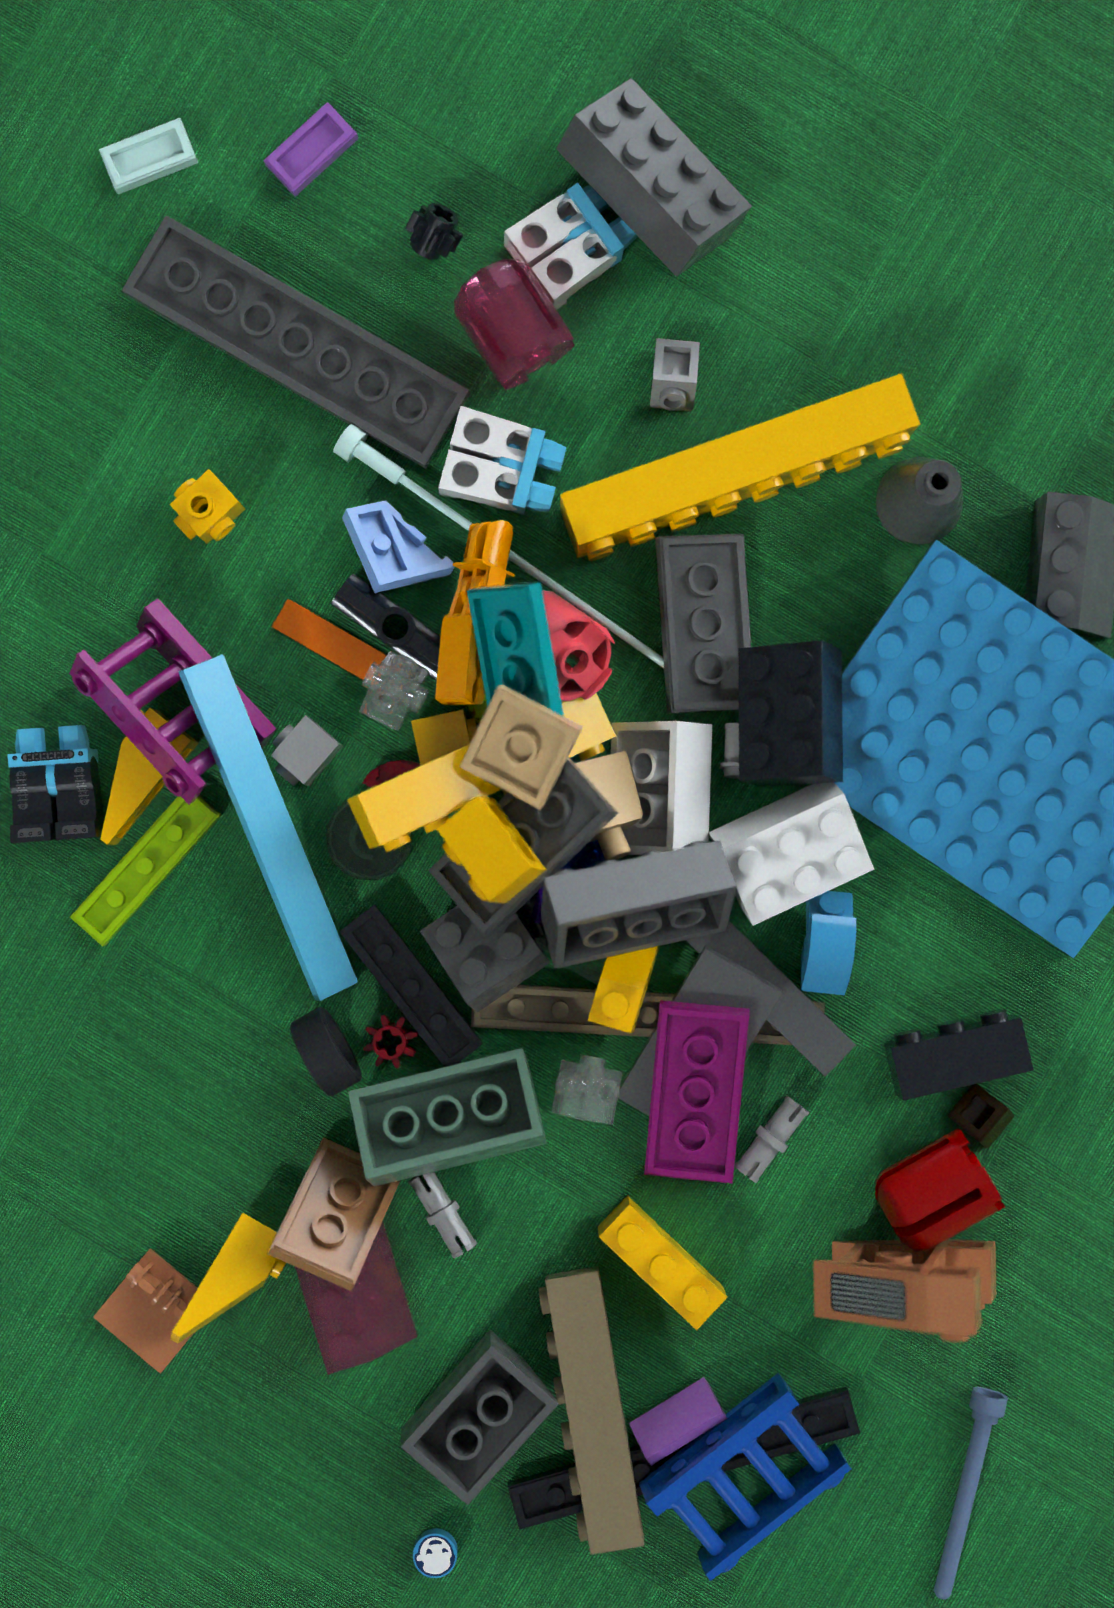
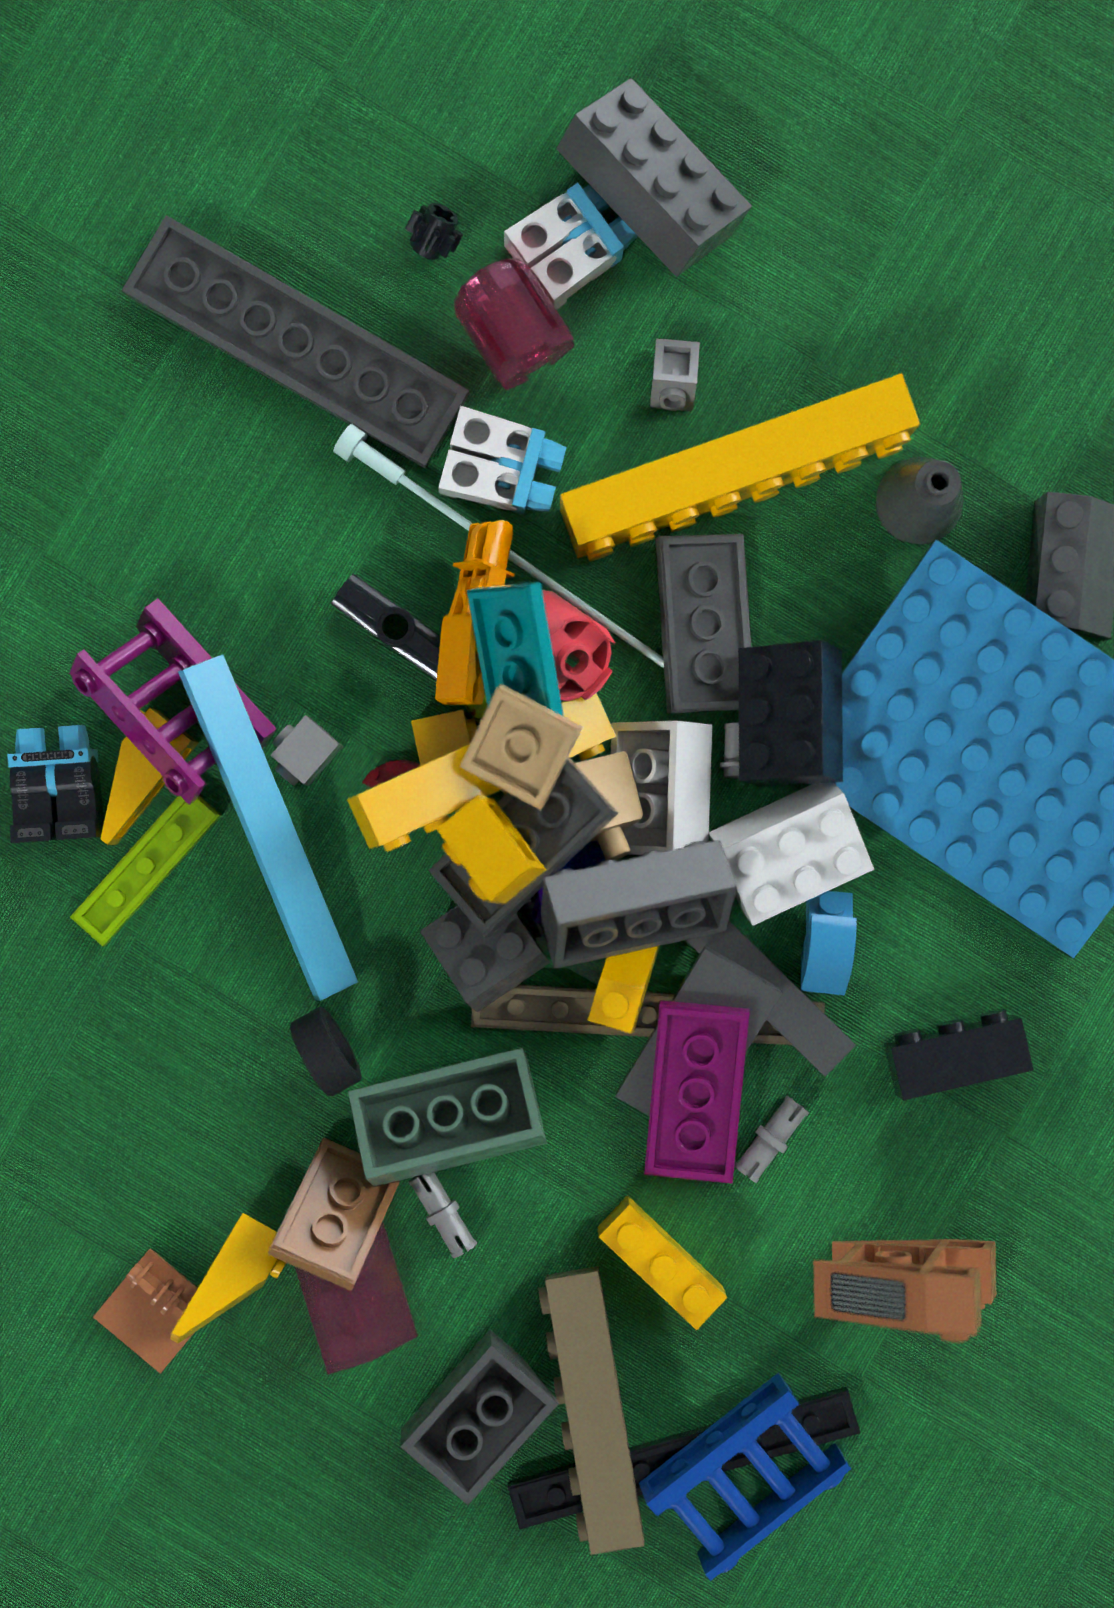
(148, 156): light aqua tile -> none
(203, 493): yellow brick -> none
(311, 149): medium lavender tile -> none
(326, 639): orange sticker -> none
(351, 853): clear green tile -> none
(385, 1052): dark red gear -> none
(391, 548): light blue wing -> none
(394, 690): clear brick -> none
(411, 987): black plate -> none
(435, 1553): tile -> none
(587, 1090): clear brick -> none
(677, 1421): medium lavender tile -> none
(936, 1193): red cylinder -> none
(981, 1115): dark brown slope -> none
(986, 1408): sand blue piece -> none

